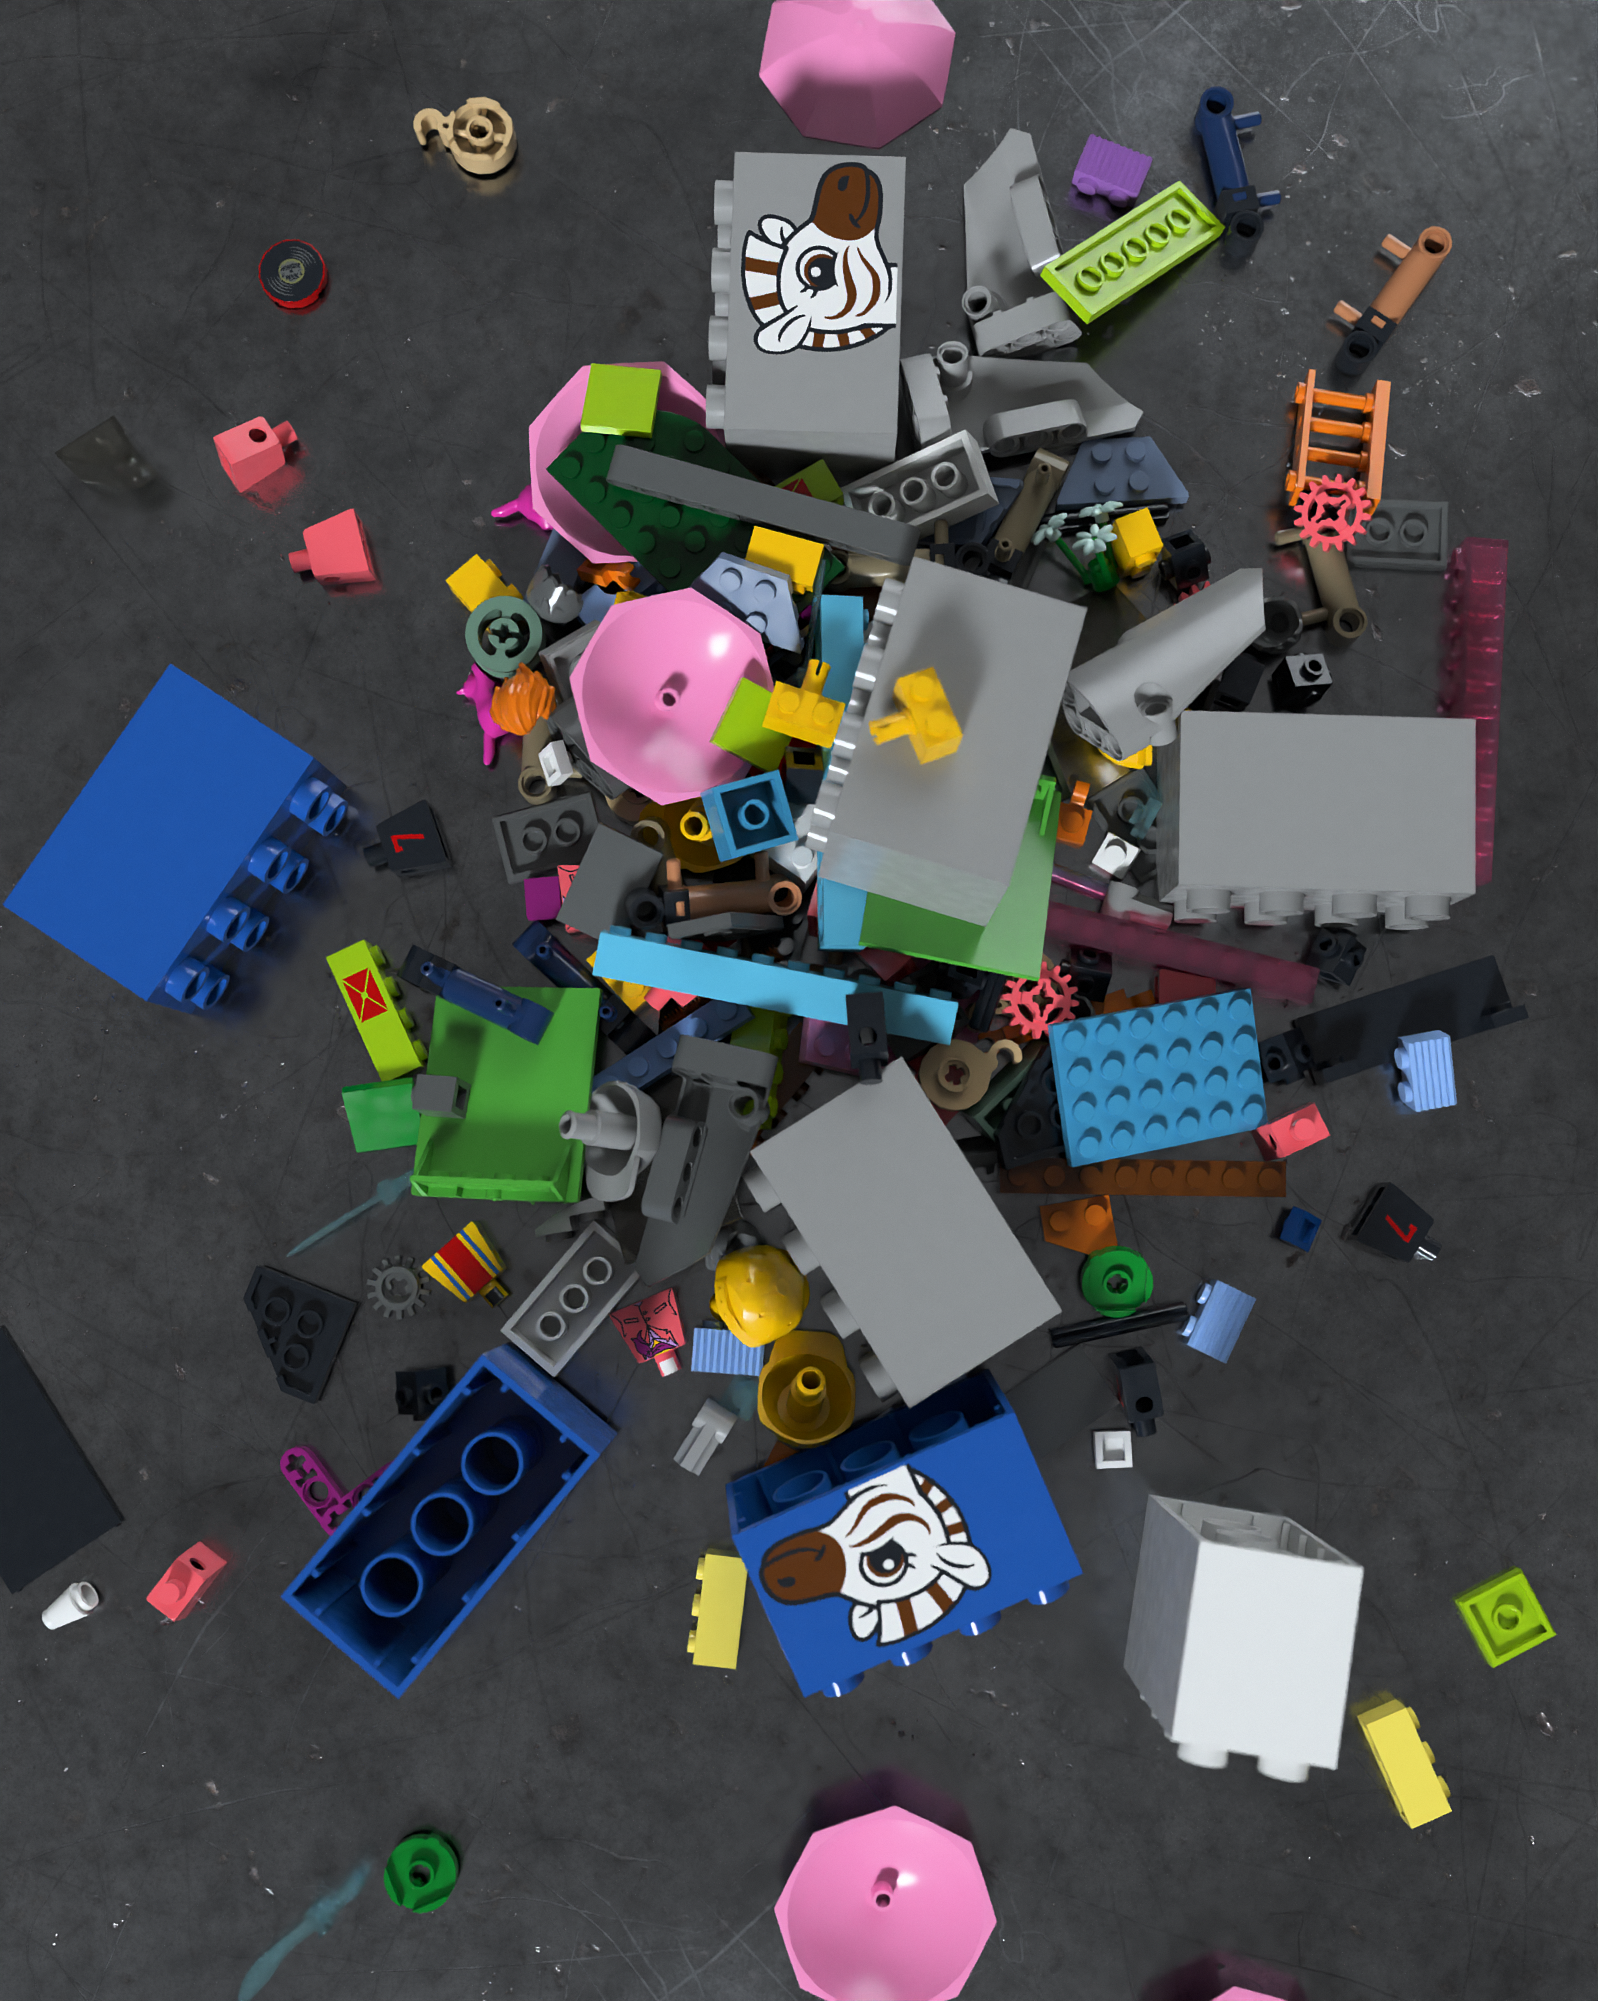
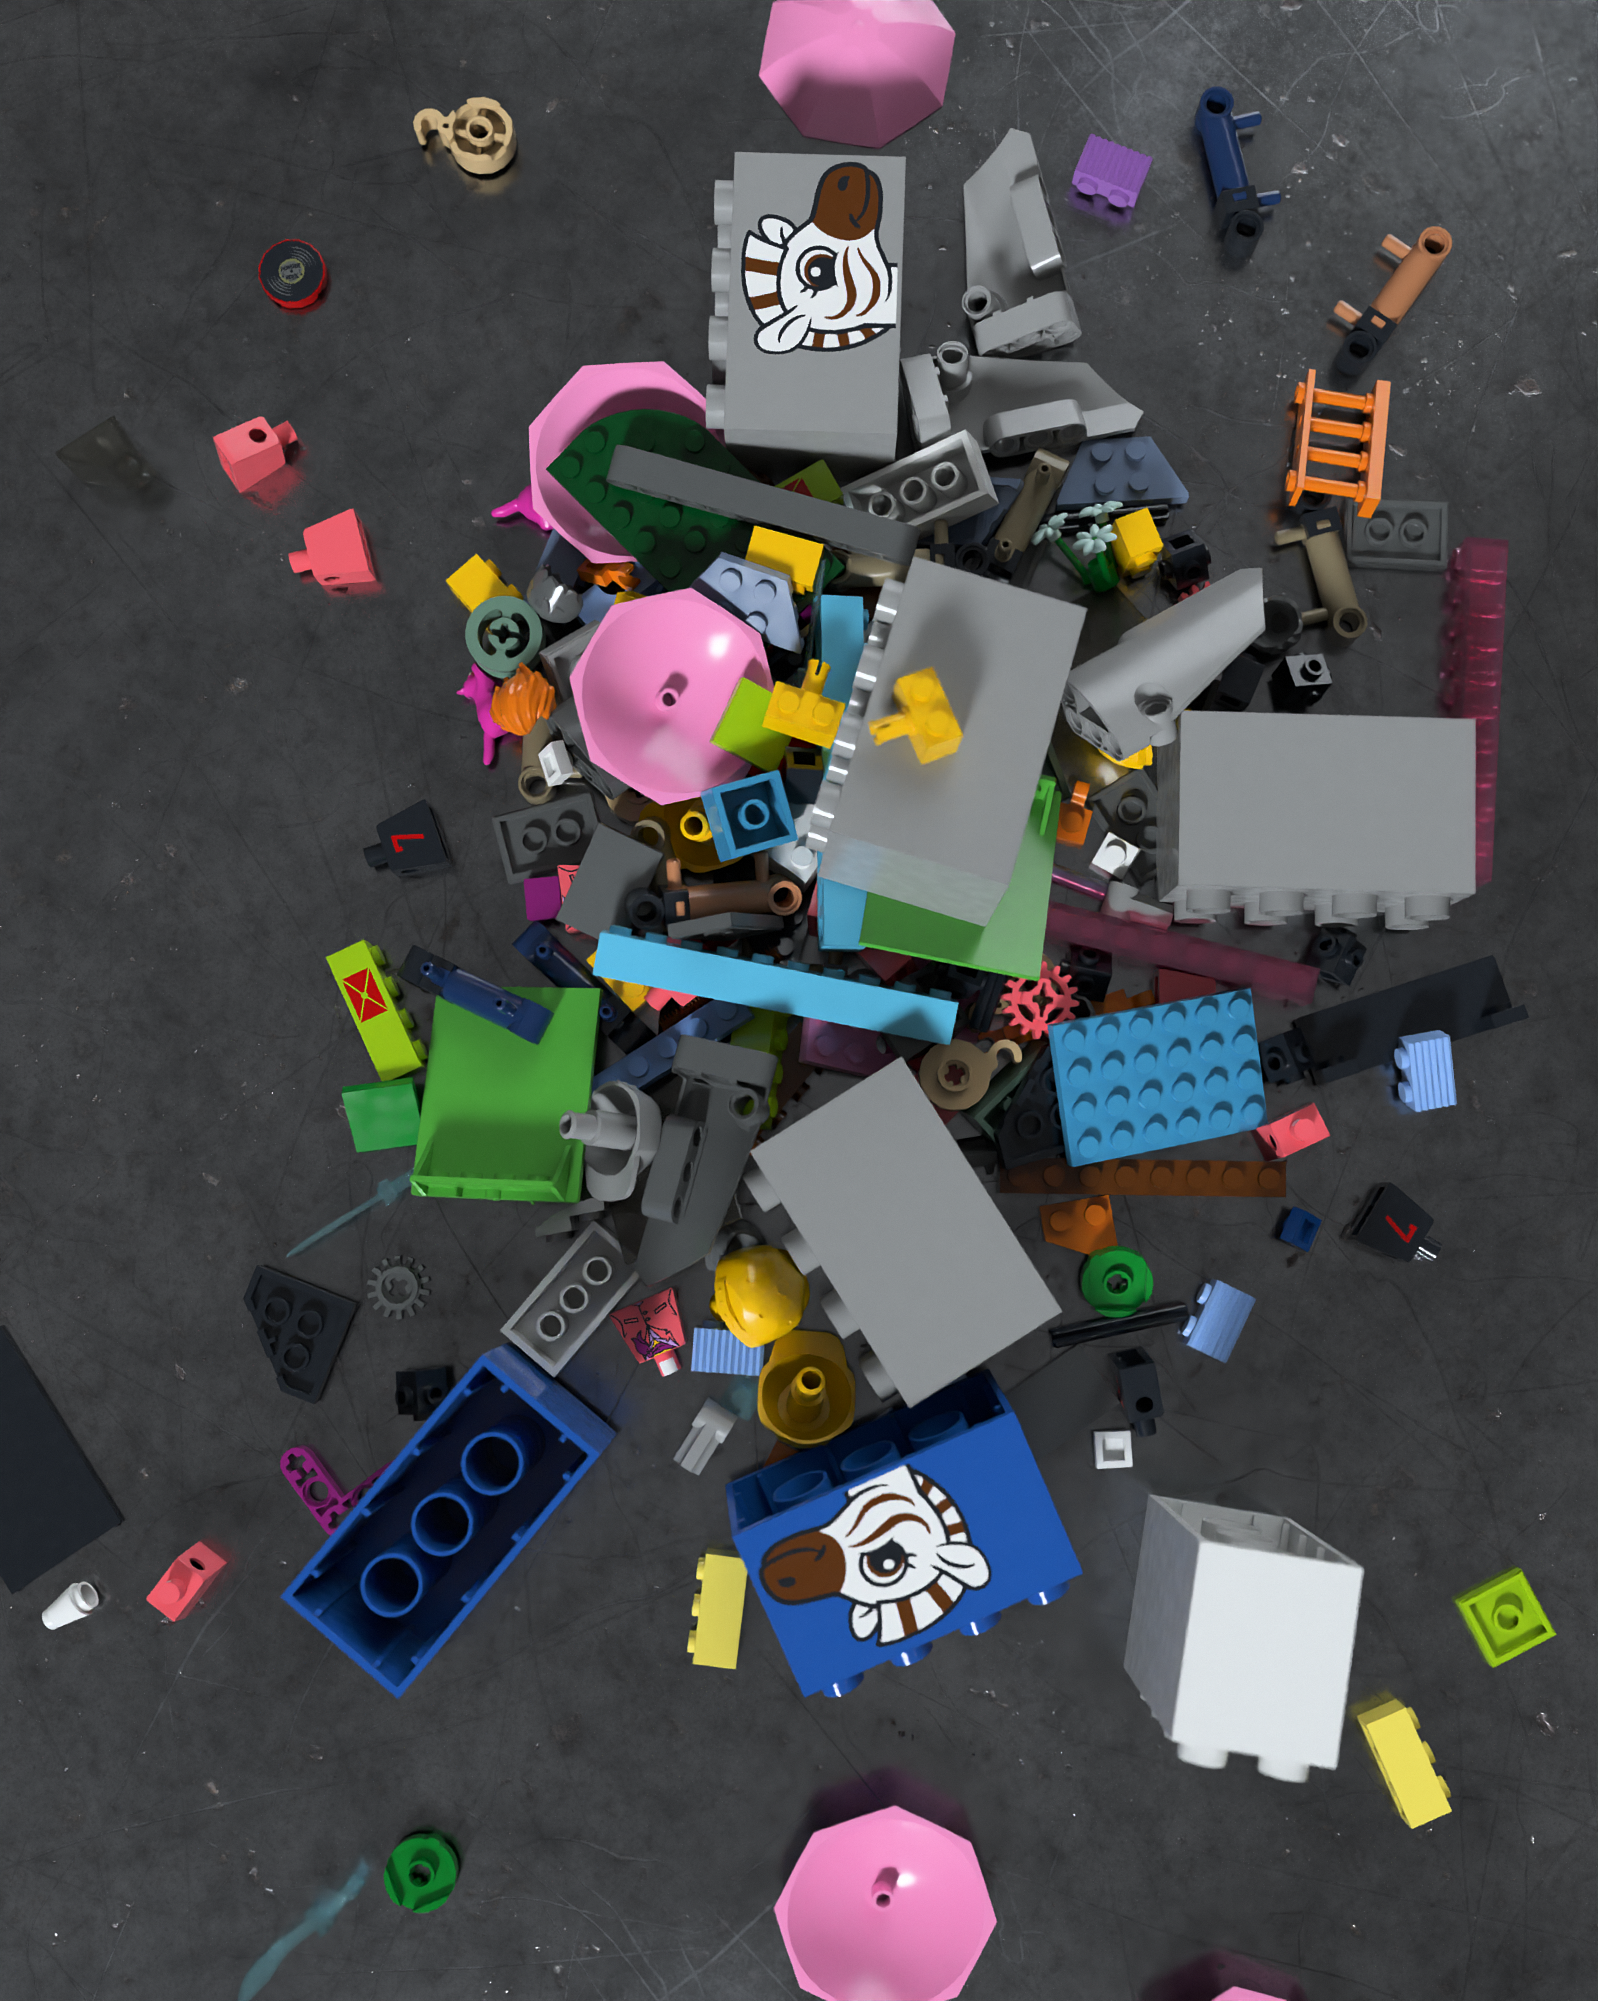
(179, 845): blue brick -> none
(440, 1096): dark grey brick -> none
(469, 1266): torso -> none
(621, 400): lime tile -> none
(867, 1027): black torso -> none
(1132, 252): lime plate -> none
(1143, 817): clear light blue plate -> none
(1324, 501): coral gear -> none

